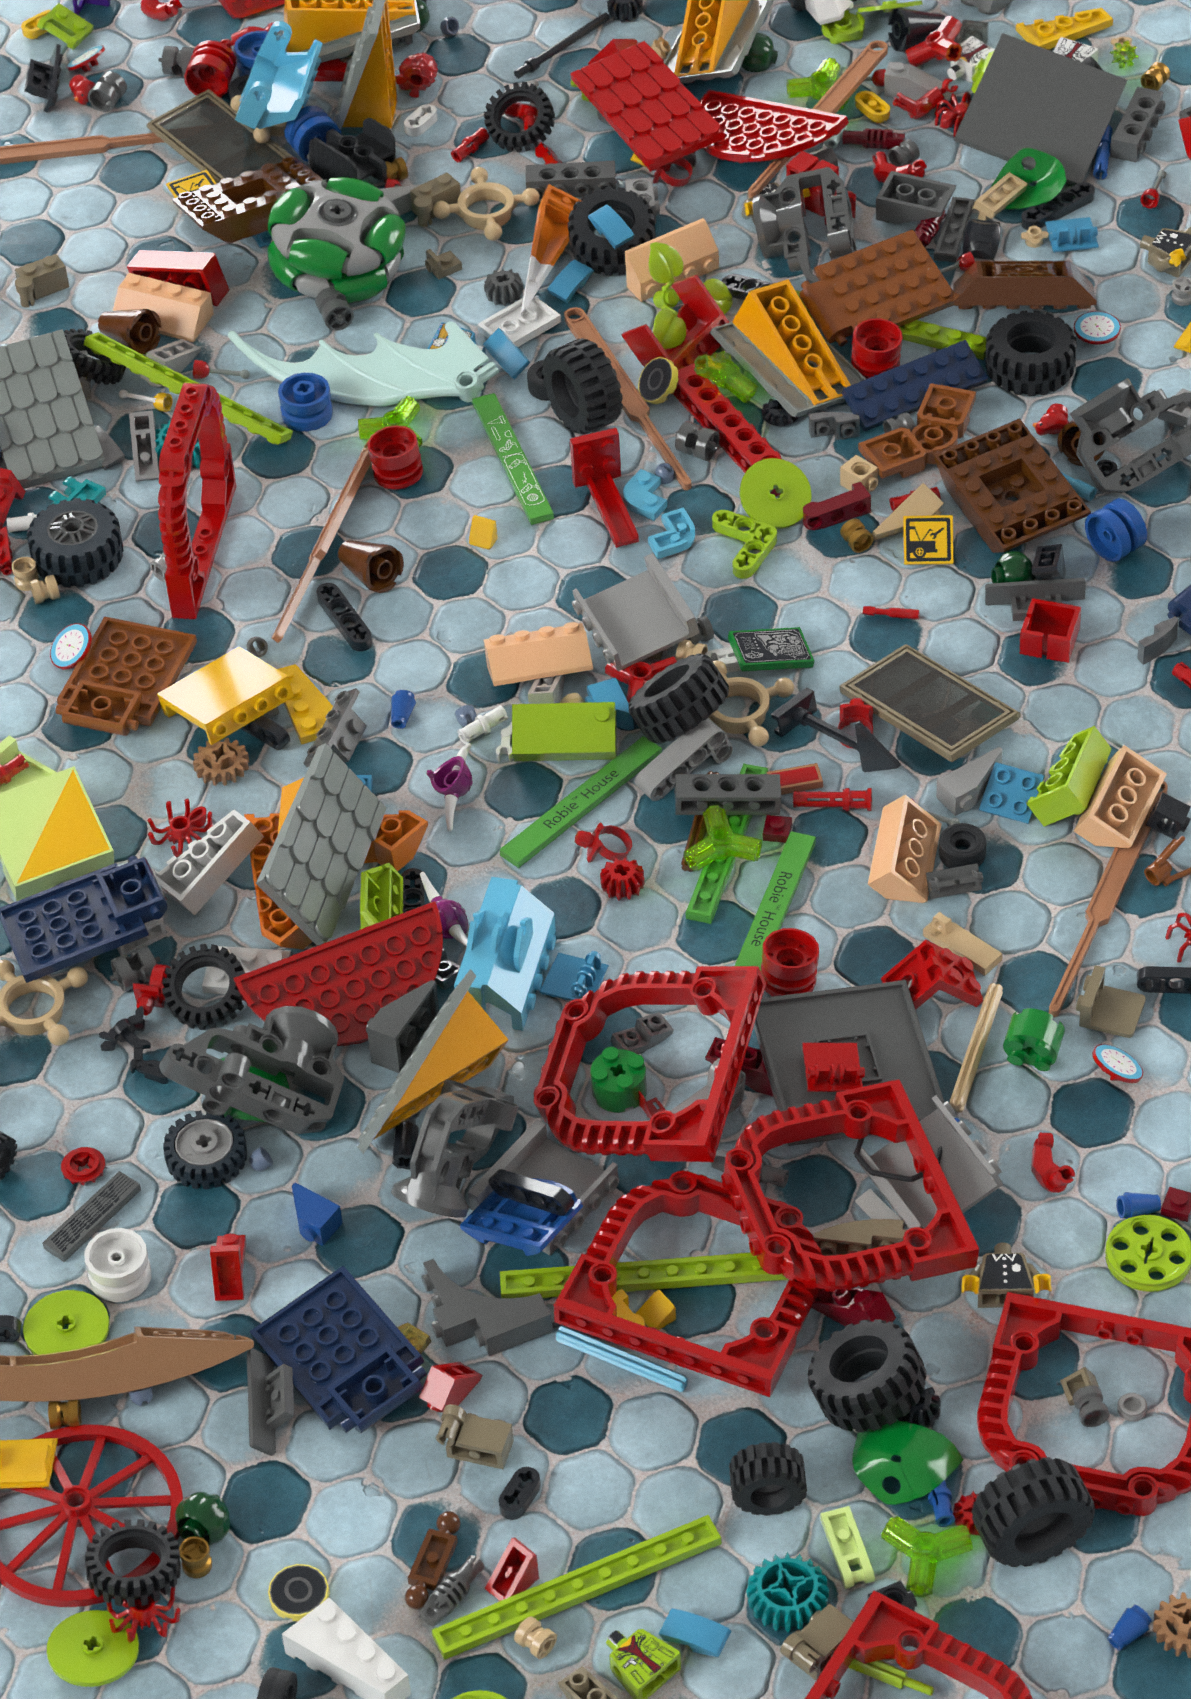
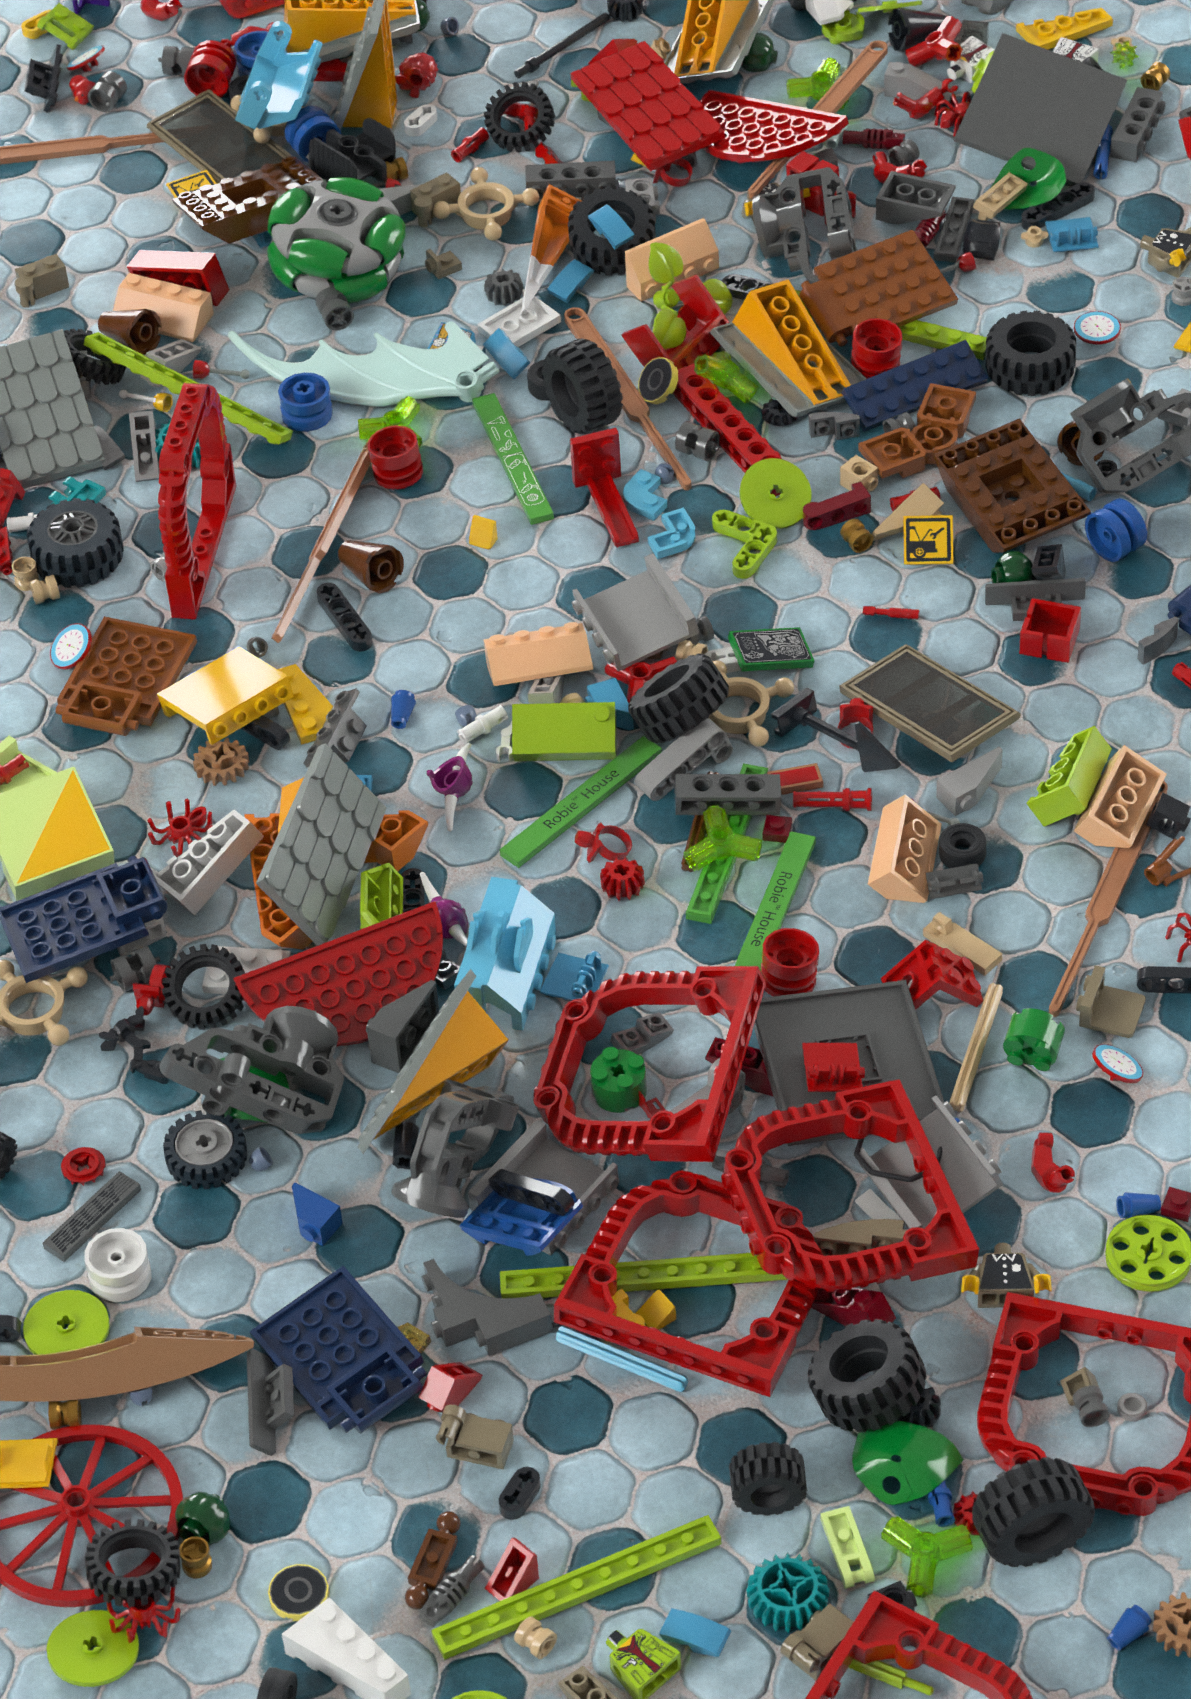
(227, 1267): red bracket -> none
(872, 106): yellow plate -> none
(877, 78): red hinge -> none
(1009, 792): dark azure hinge -> none
(1023, 284): reddish brown slope -> none
(1052, 421): red animal -> none
(1151, 196): red hinge -> none

